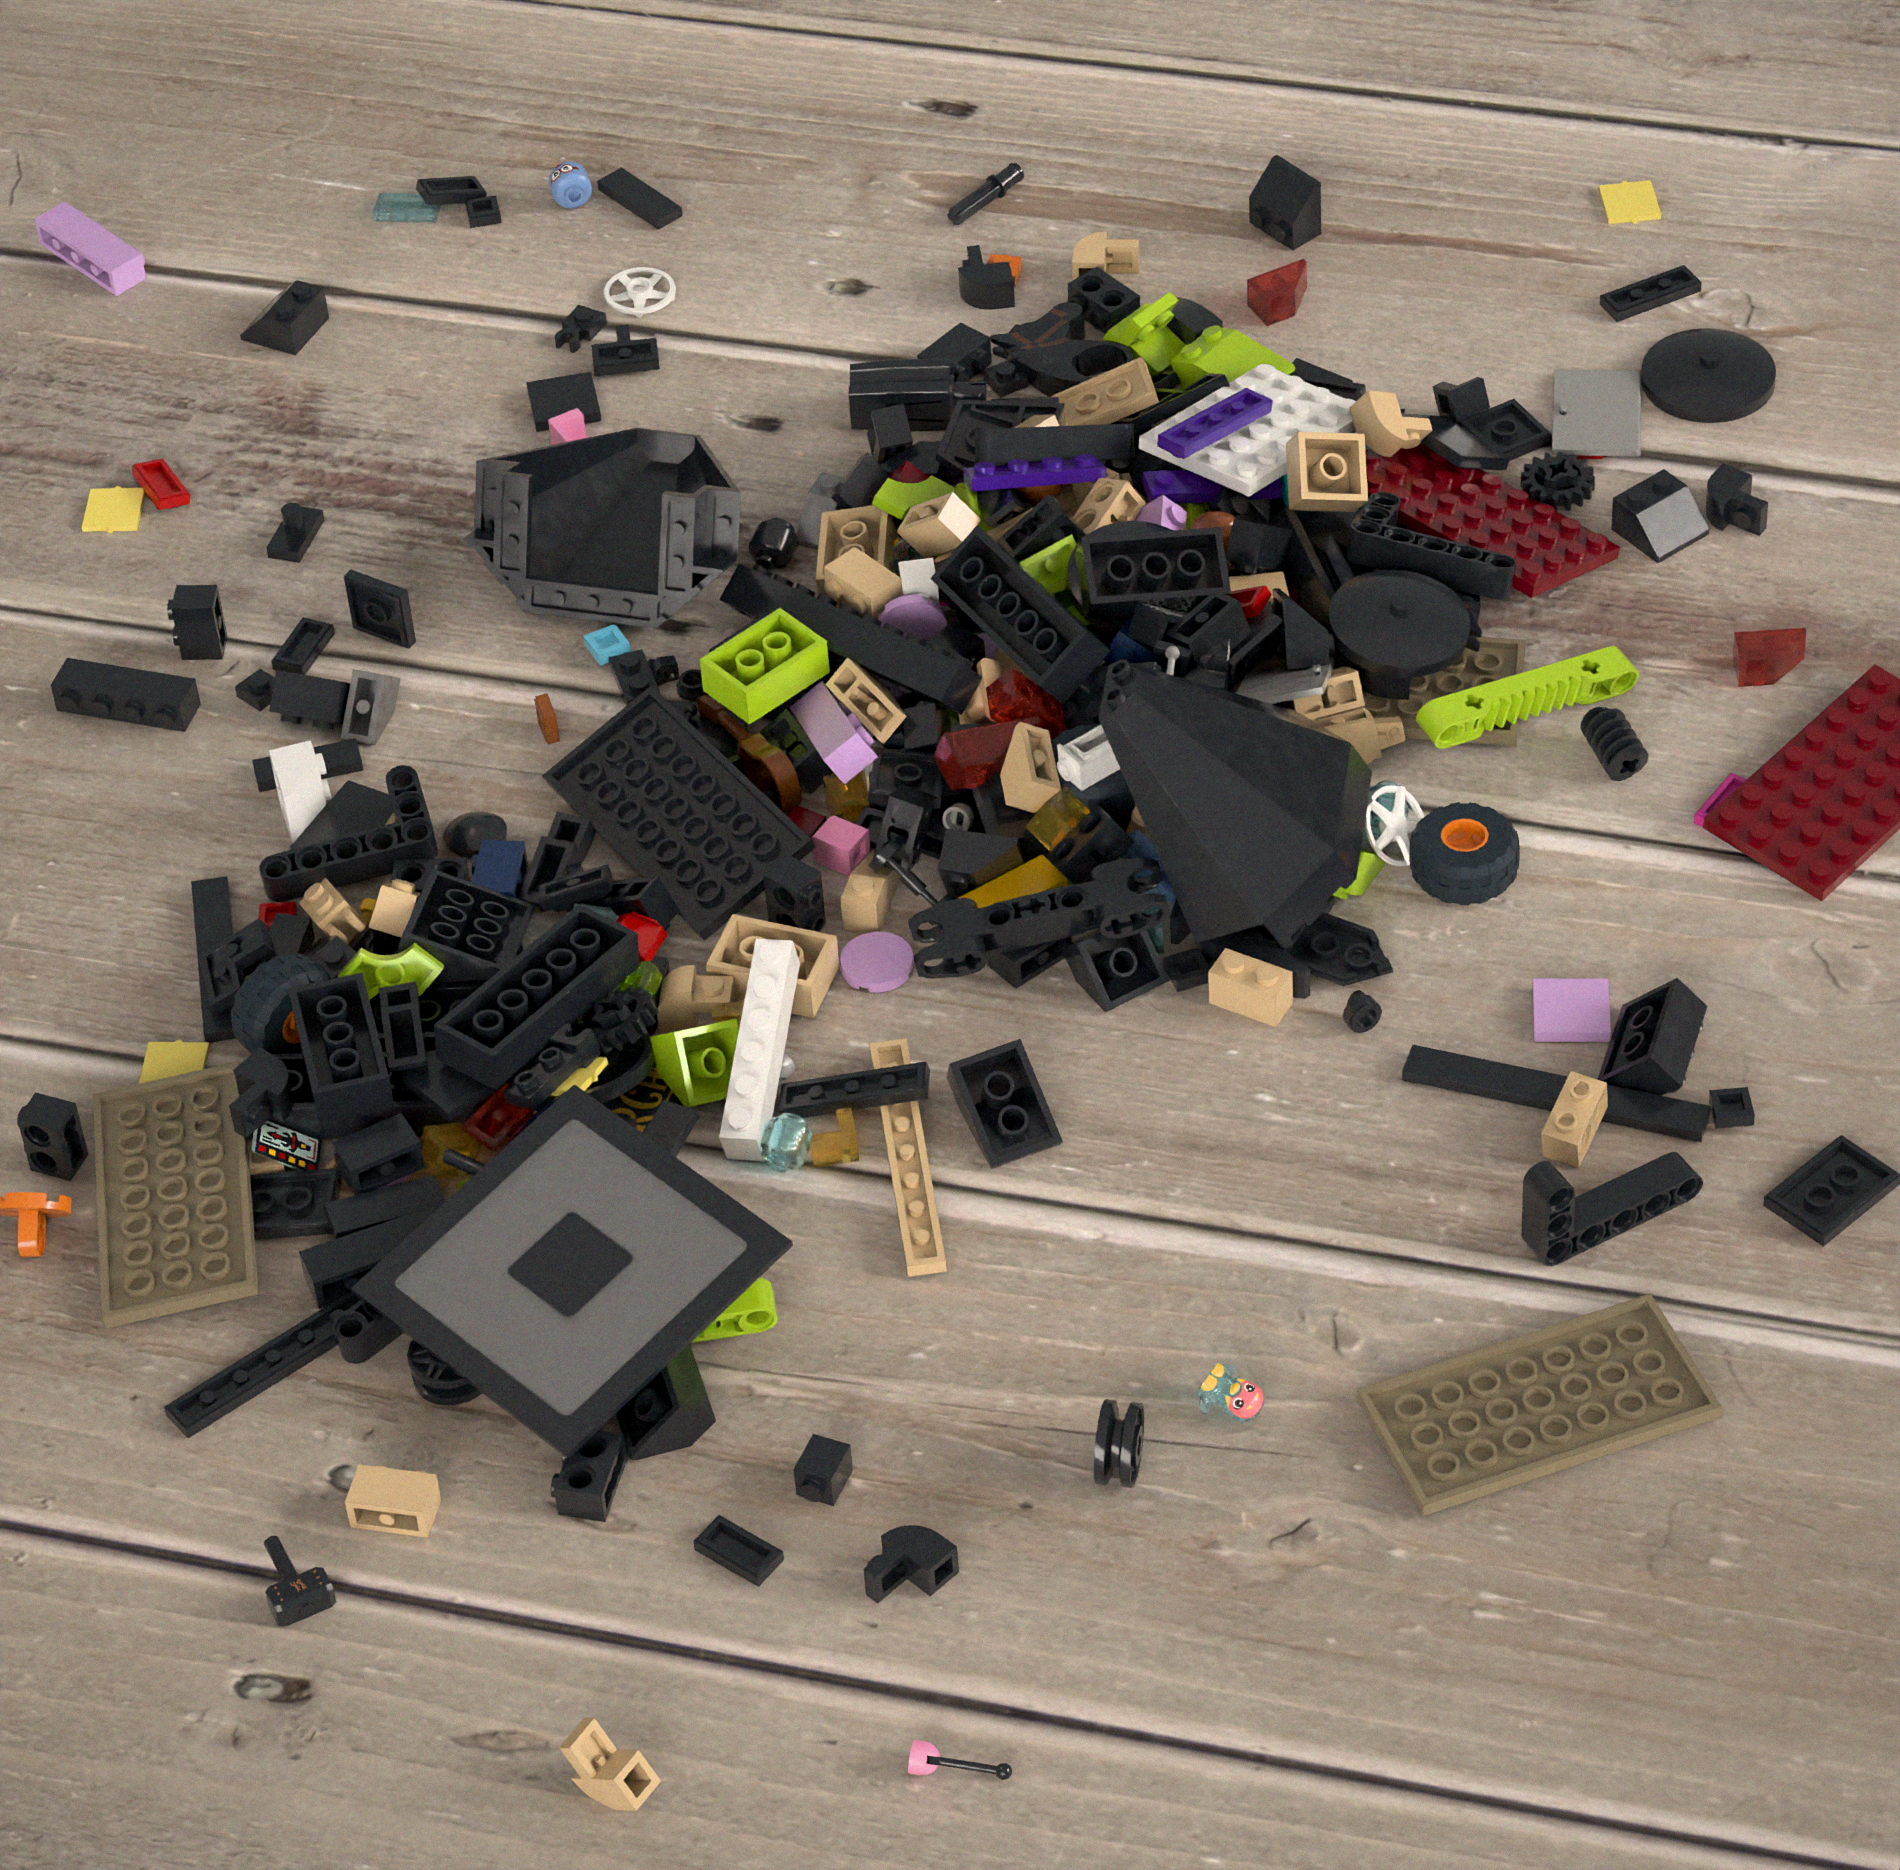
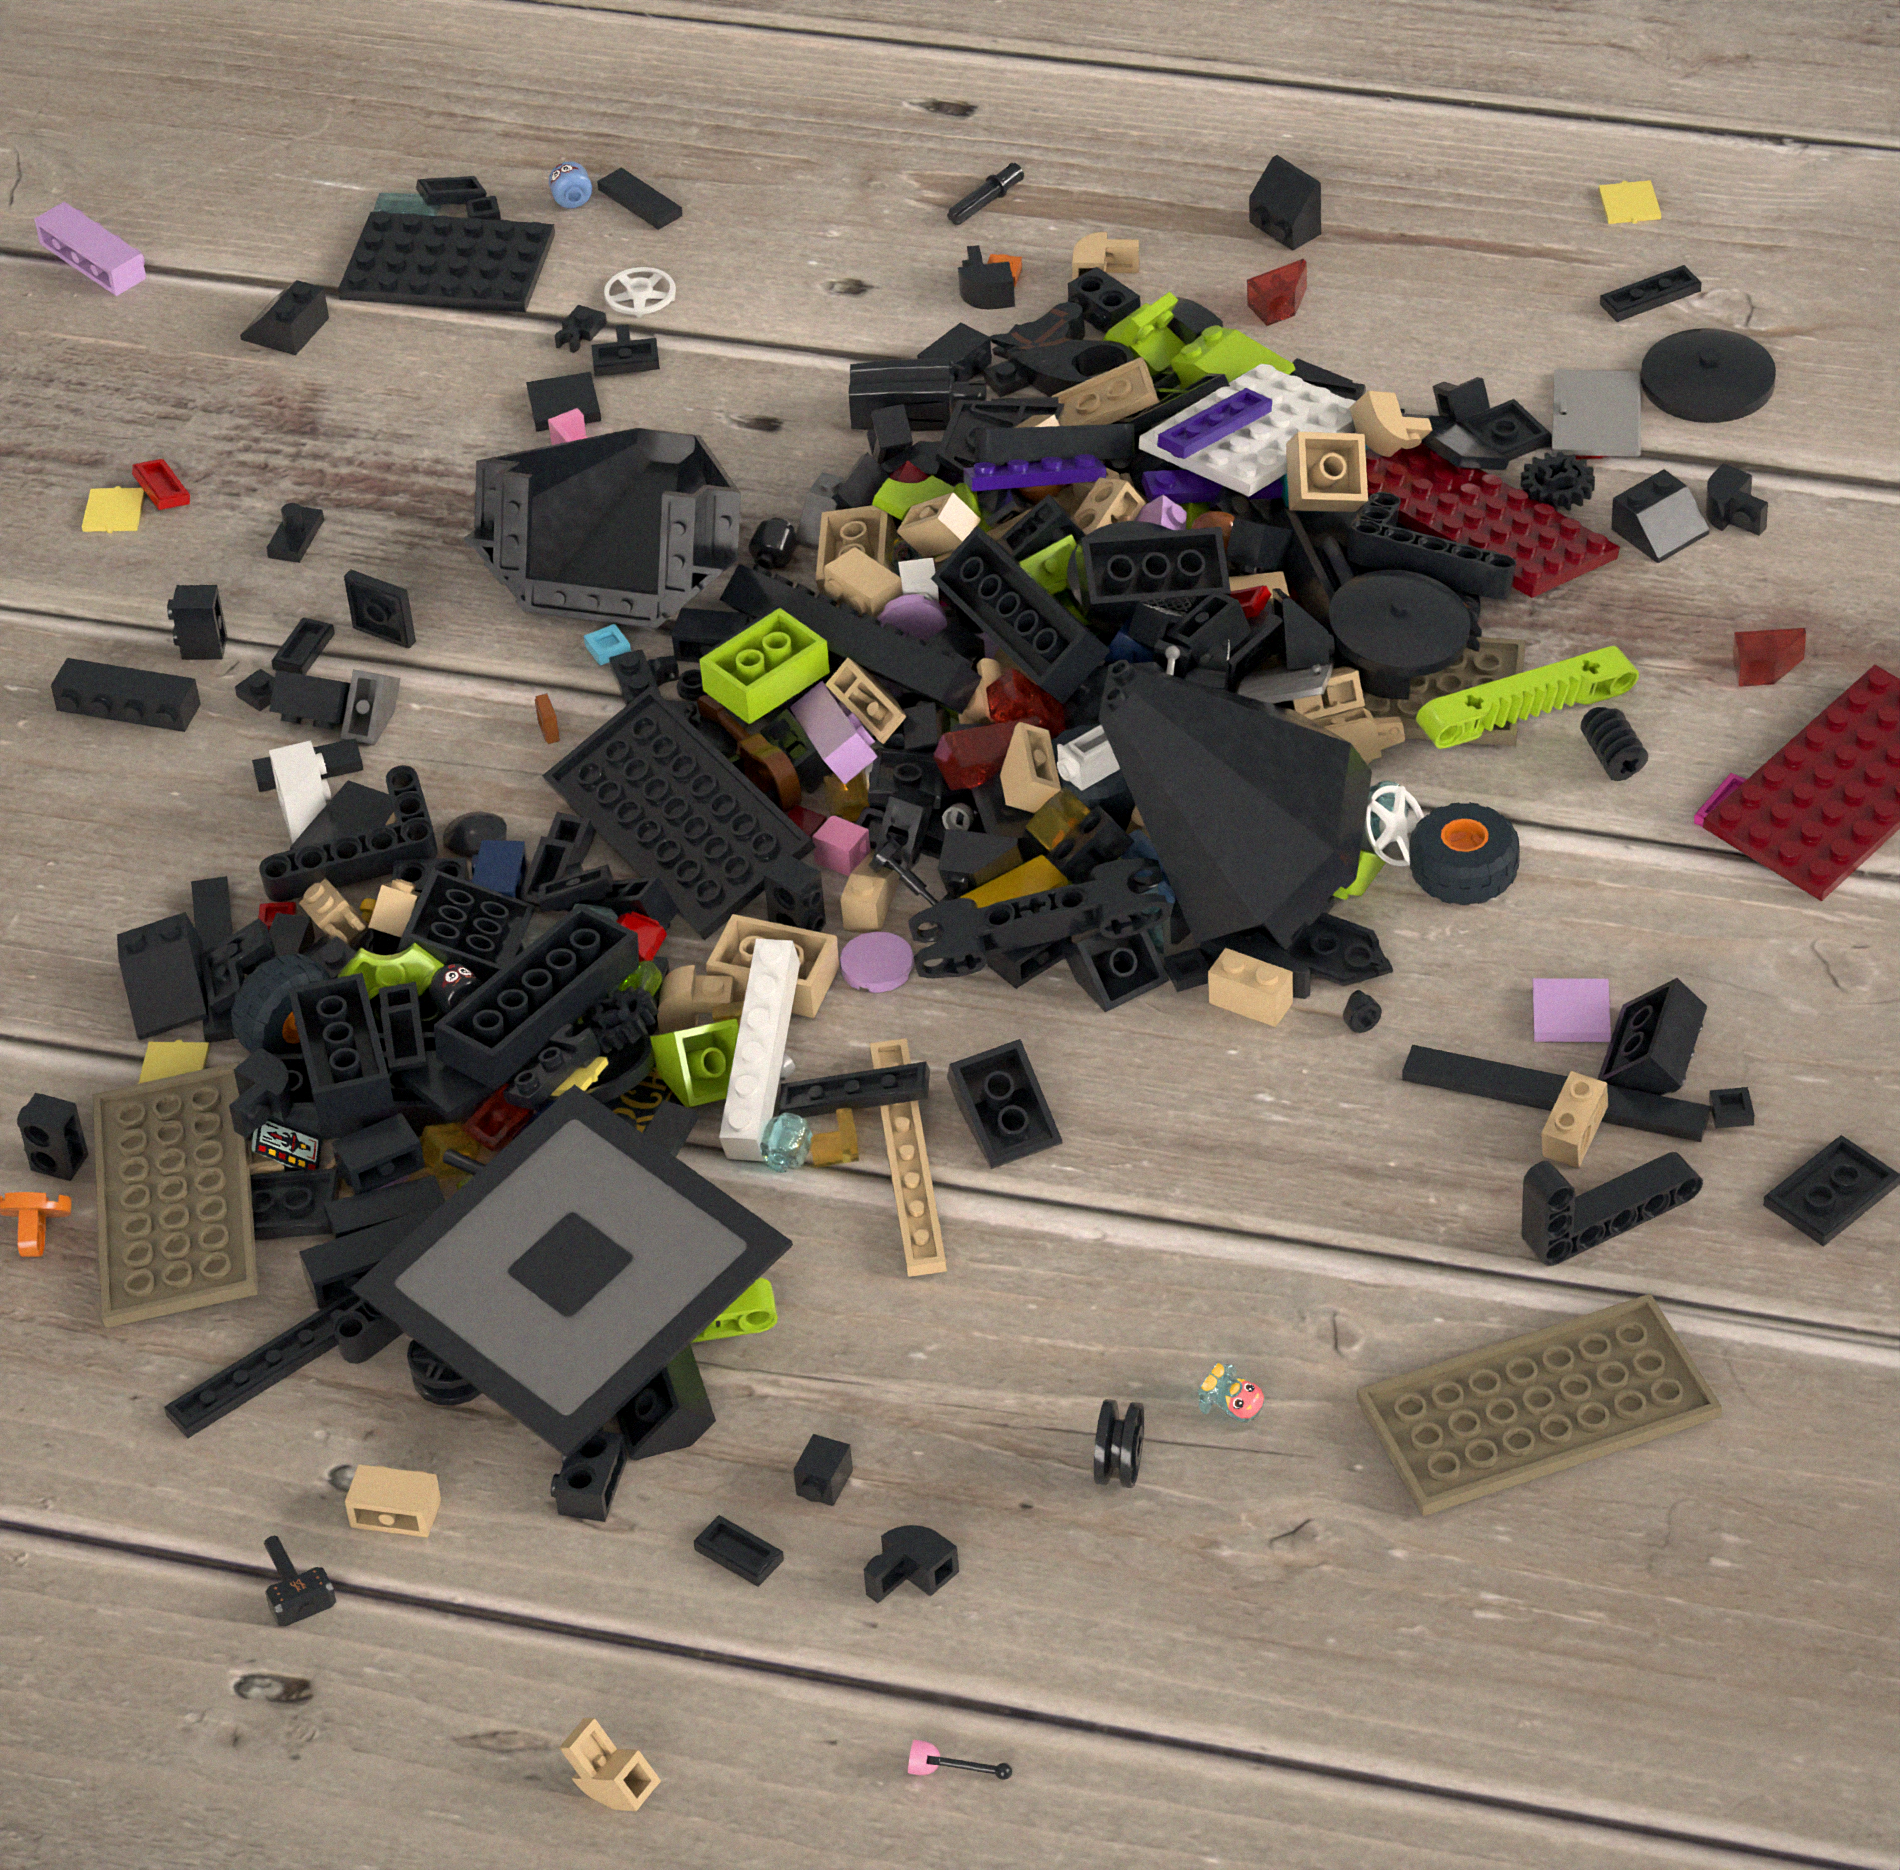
(163, 975): none -> black slope
(447, 261): none -> black plate
(452, 985): none -> black head
(701, 630): none -> black brick

